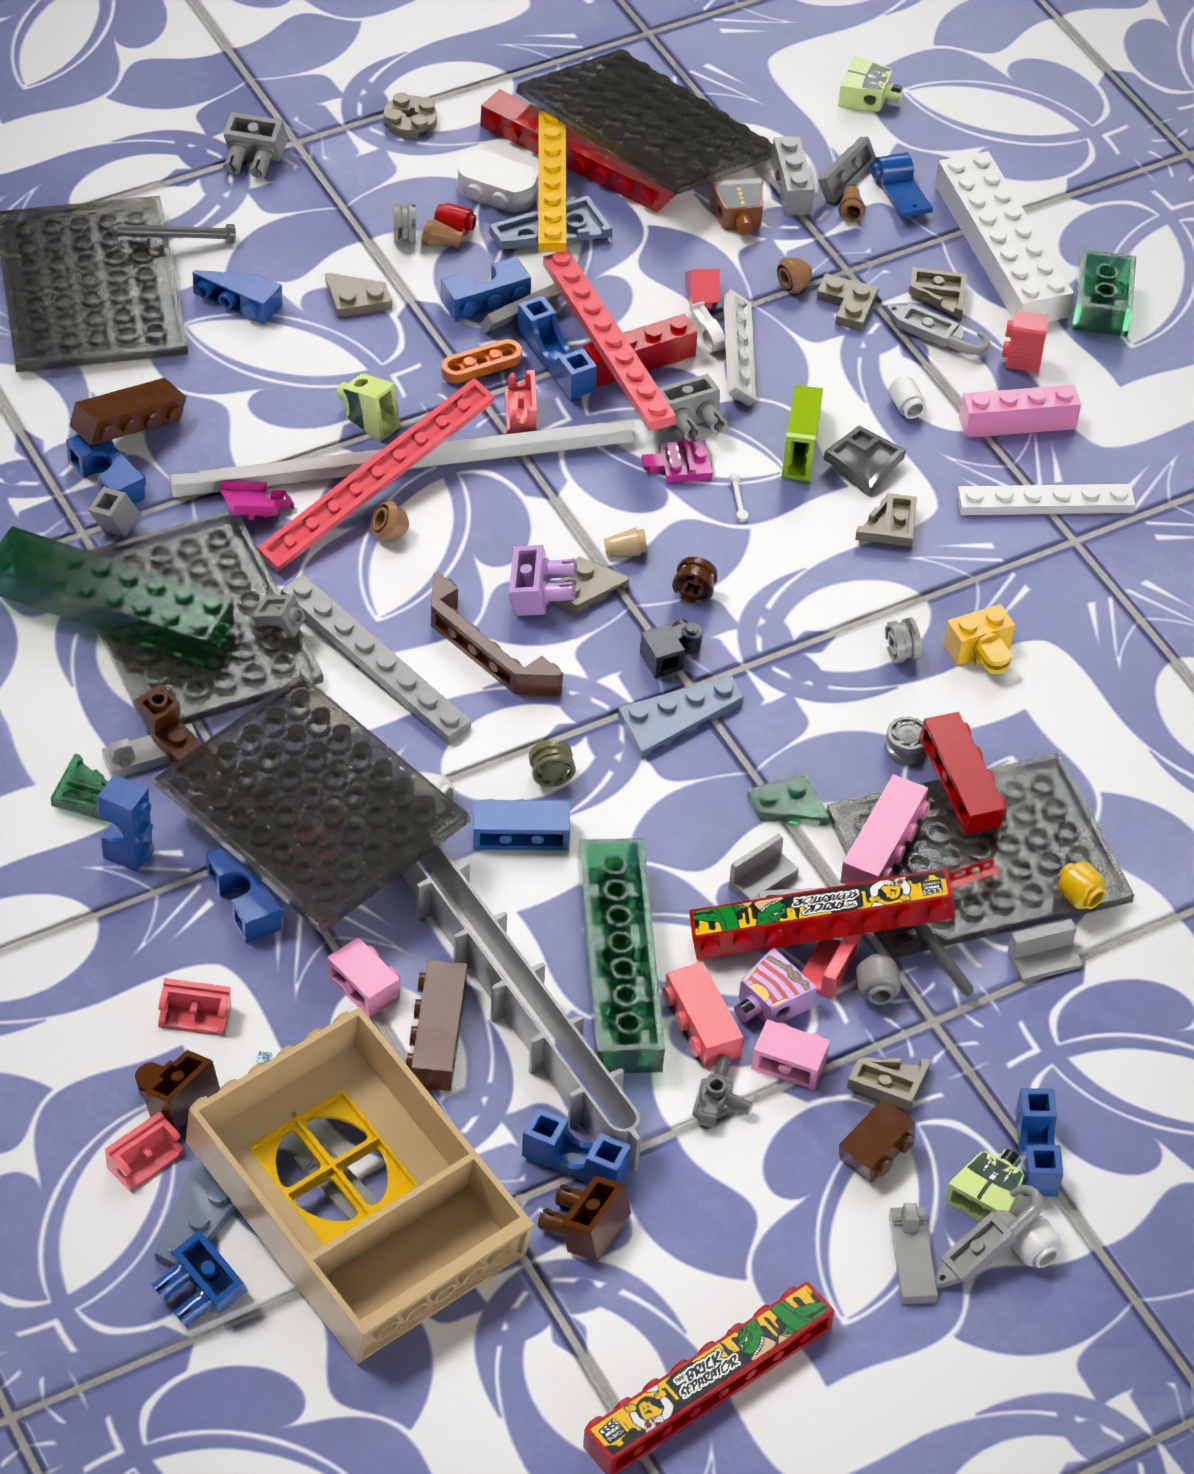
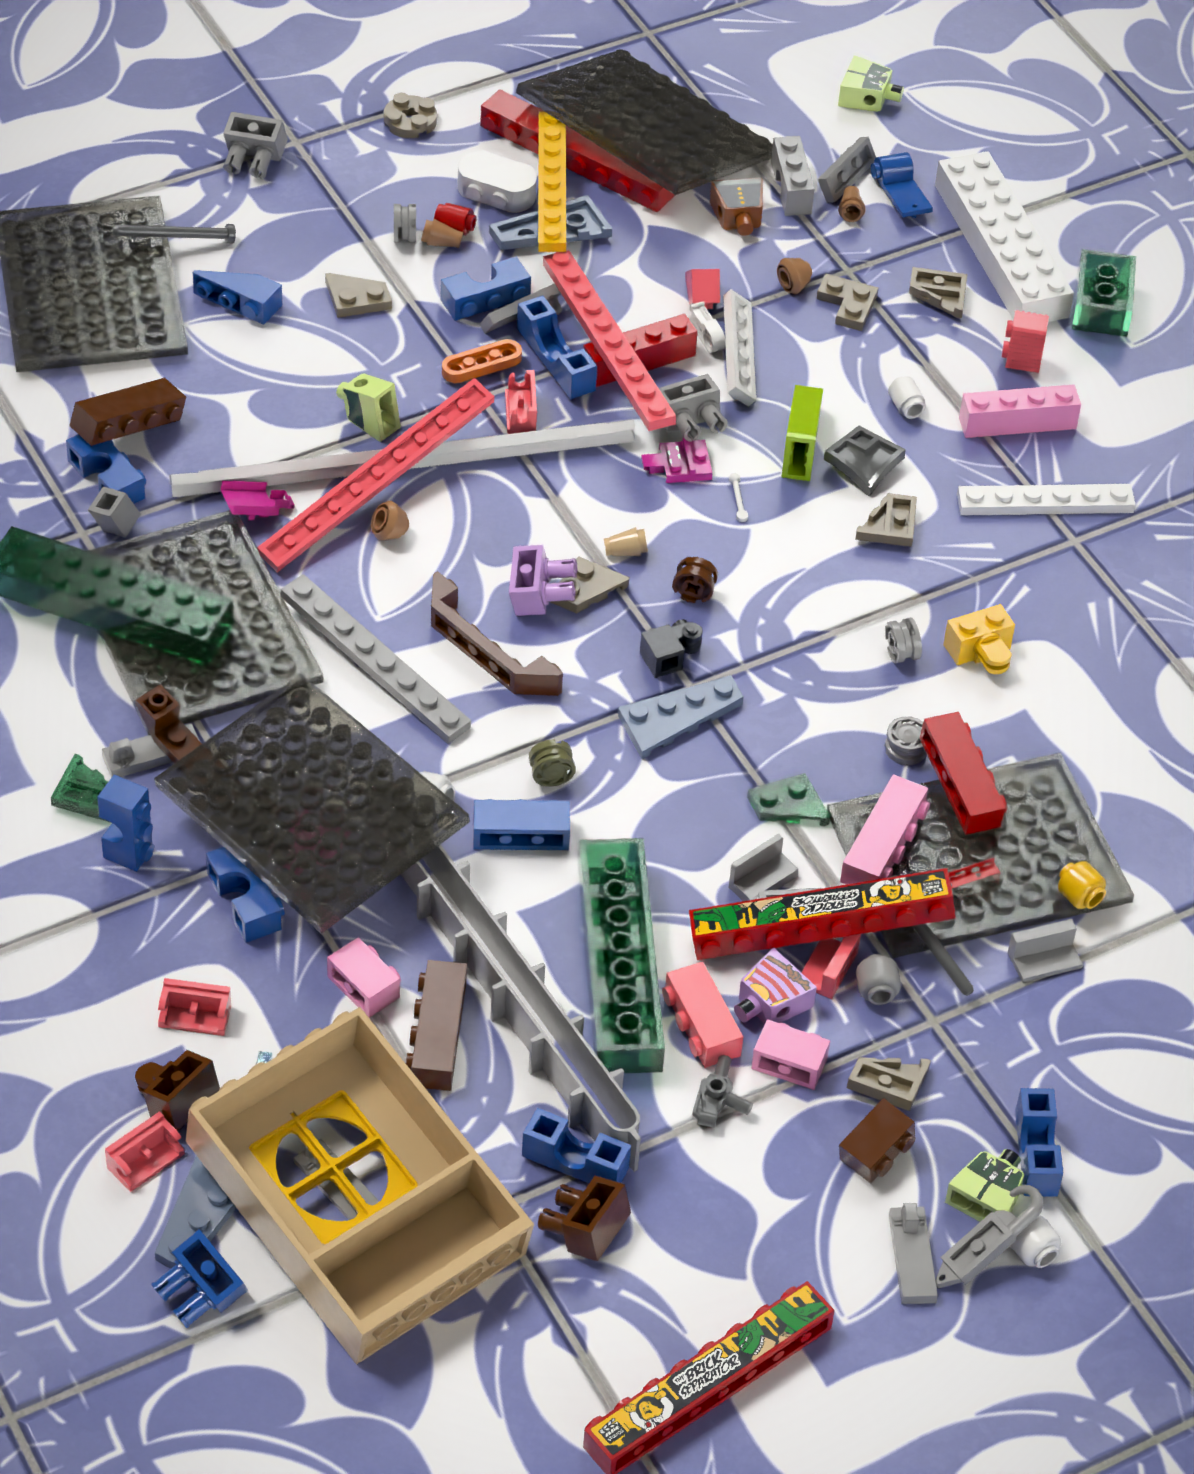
(280, 610): light grey bracket -> none
(935, 328): light grey plate -> none

